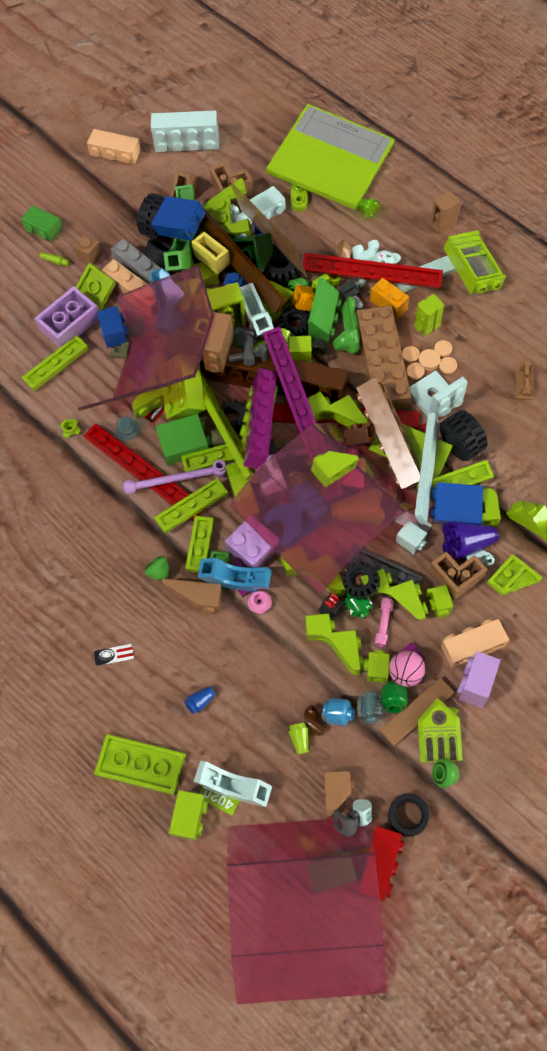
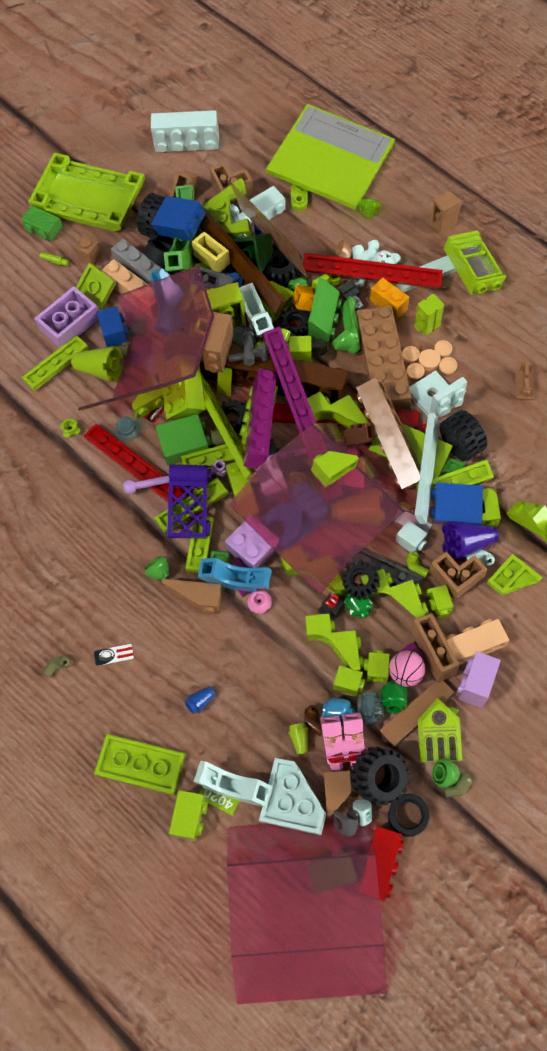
(56, 663): none -> olive arm
(86, 193): none -> lime slope
(100, 363): none -> lime cone
(114, 146): light nougat brick -> none
(192, 477): none -> dark purple piece
(215, 279): none -> dark grey brick
(224, 382): none -> lime sticker
(292, 800): none -> light aqua plate
(340, 748): none -> bright pink hips
(348, 681): none -> lime brick
(381, 637): bright pink bar -> none
(394, 777): none -> black tyre
(414, 565): none -> lime arm
(434, 647): none -> medium nougat brick
(452, 465): none -> bright green tile
(460, 788): none -> olive arm

